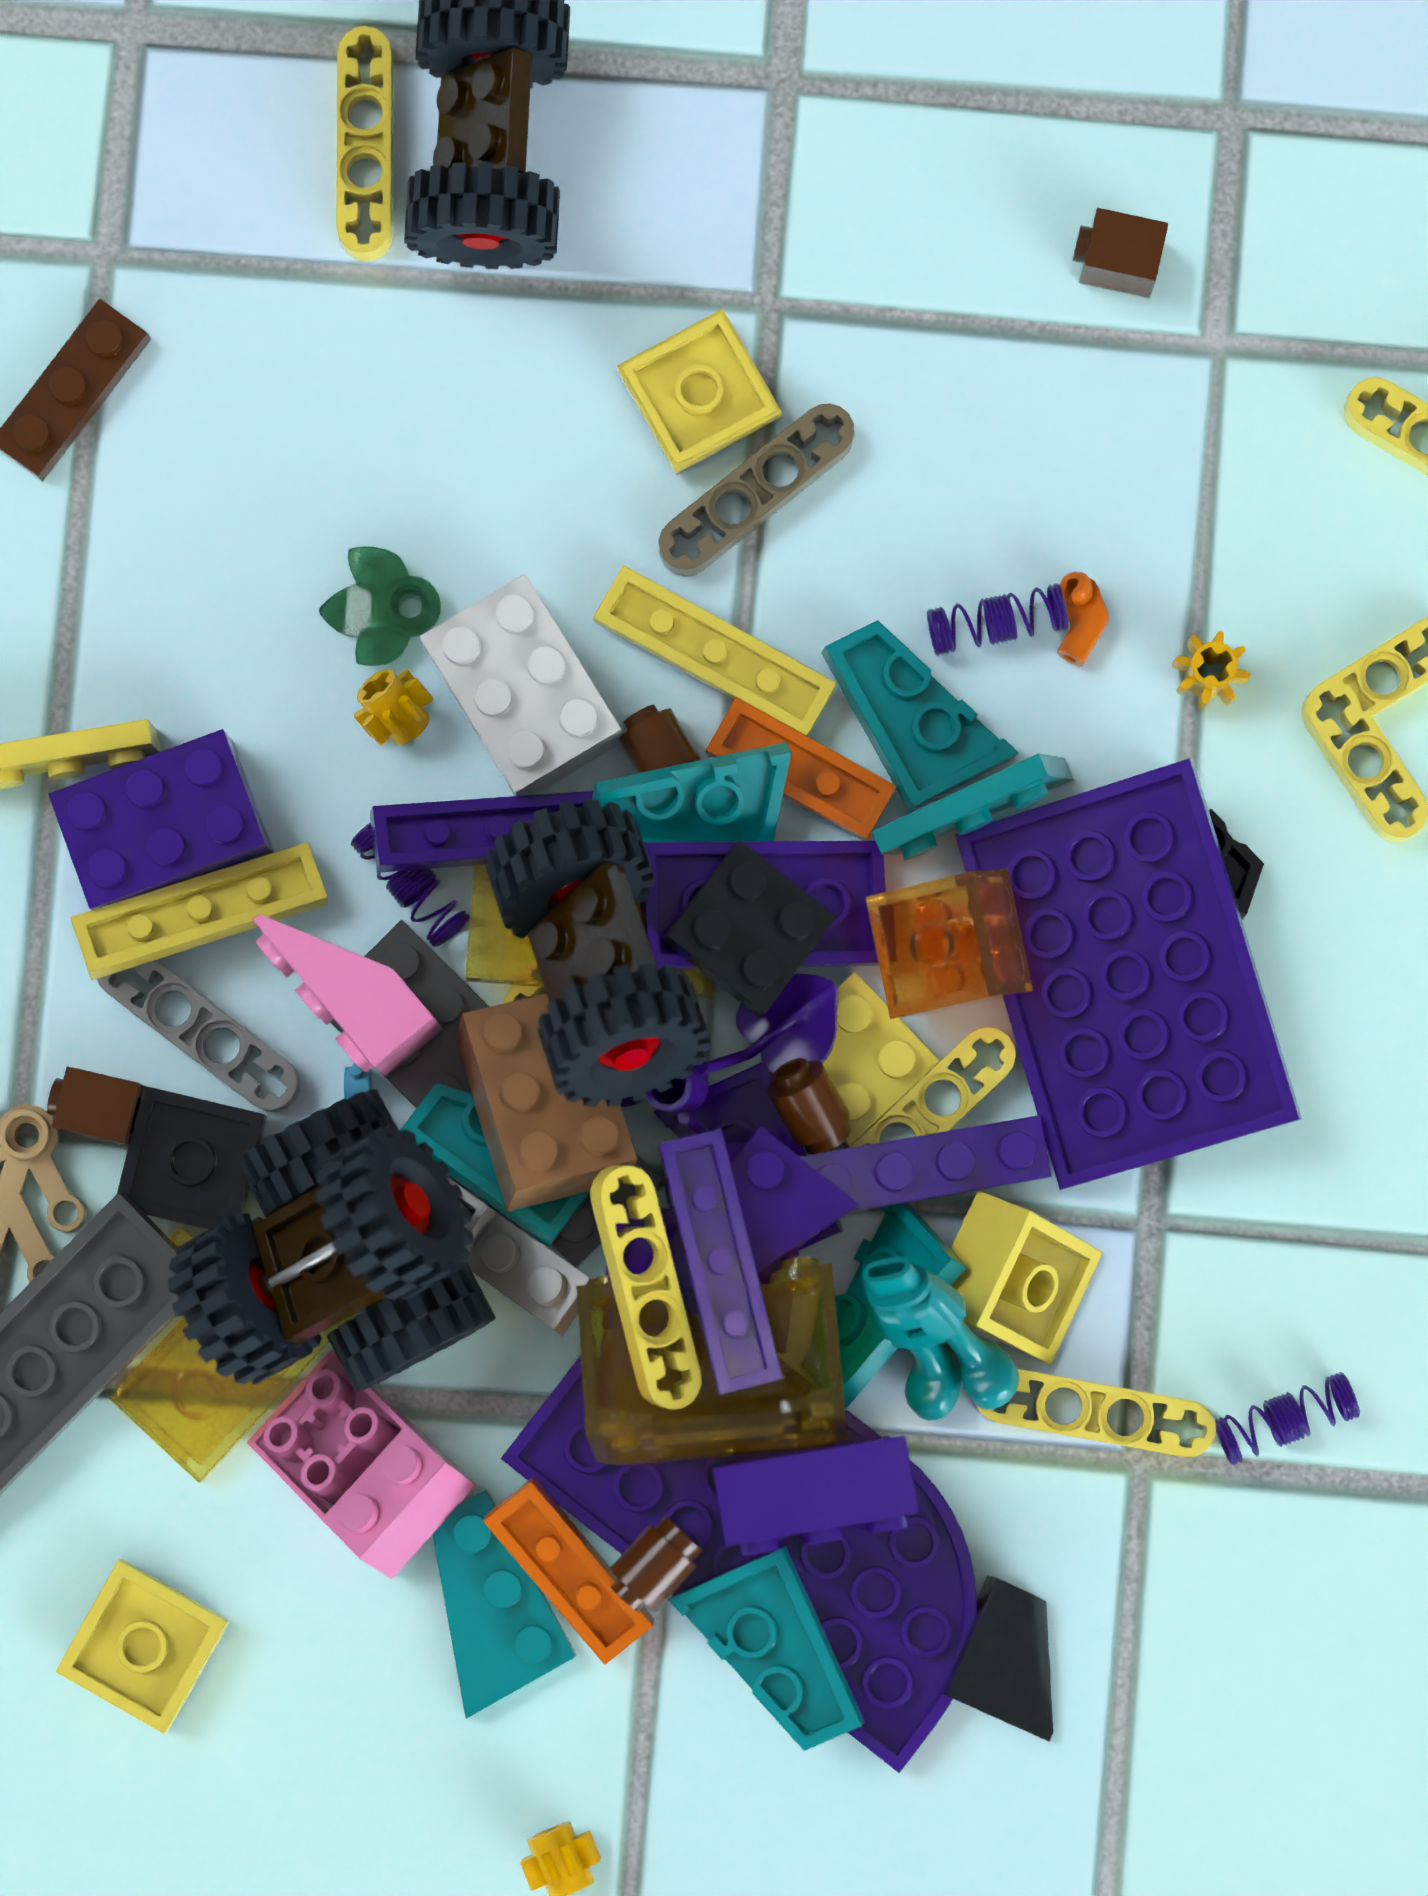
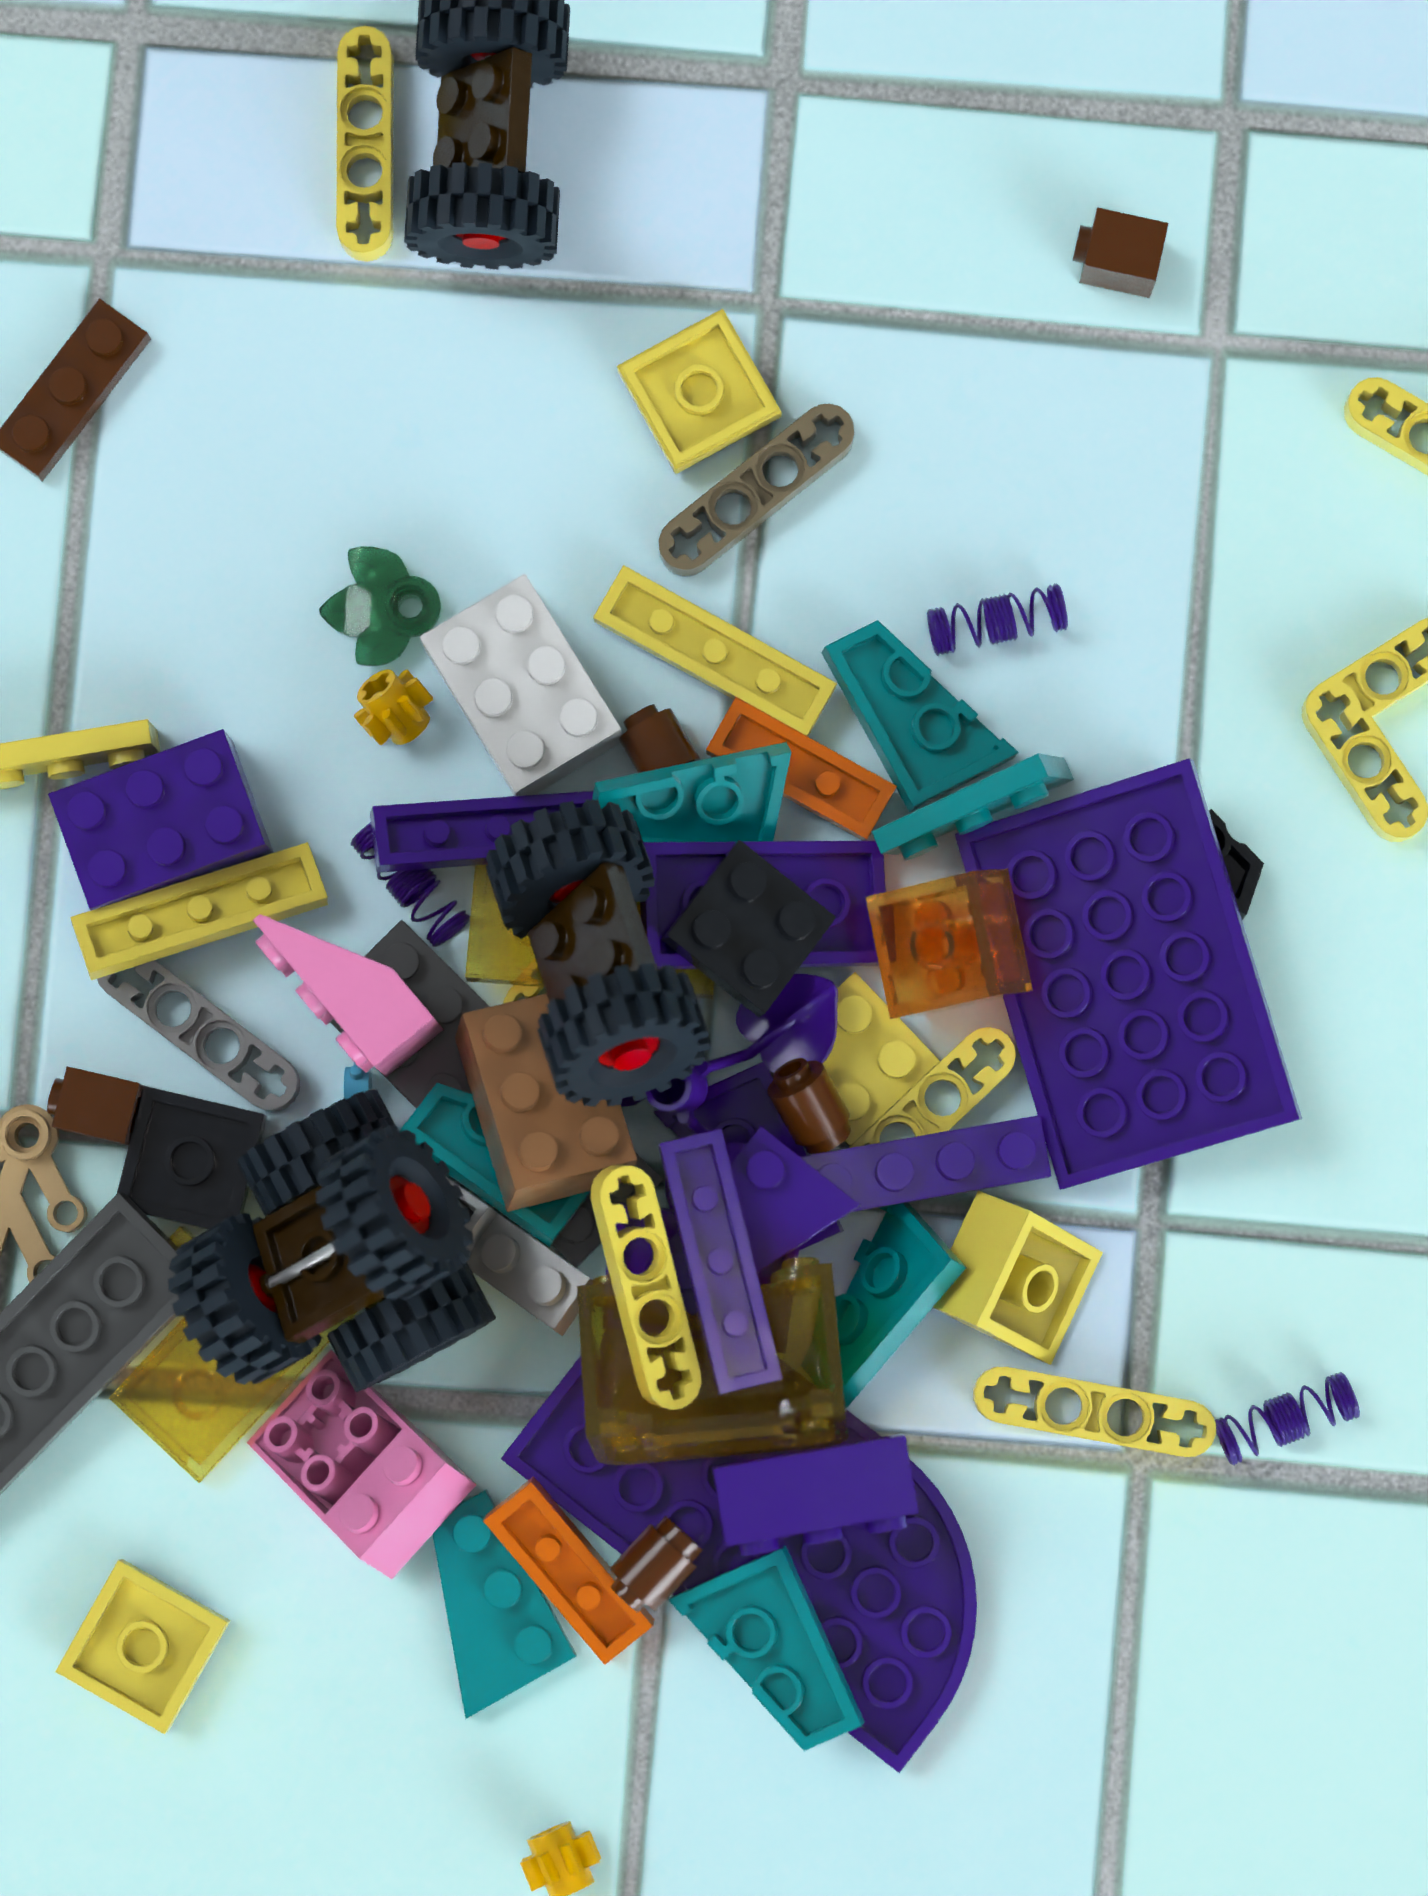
(919, 1315): teal piece -> none
(1007, 1660): black slope -> none
(1086, 616): orange arm -> none
(1209, 686): yellow gear -> none

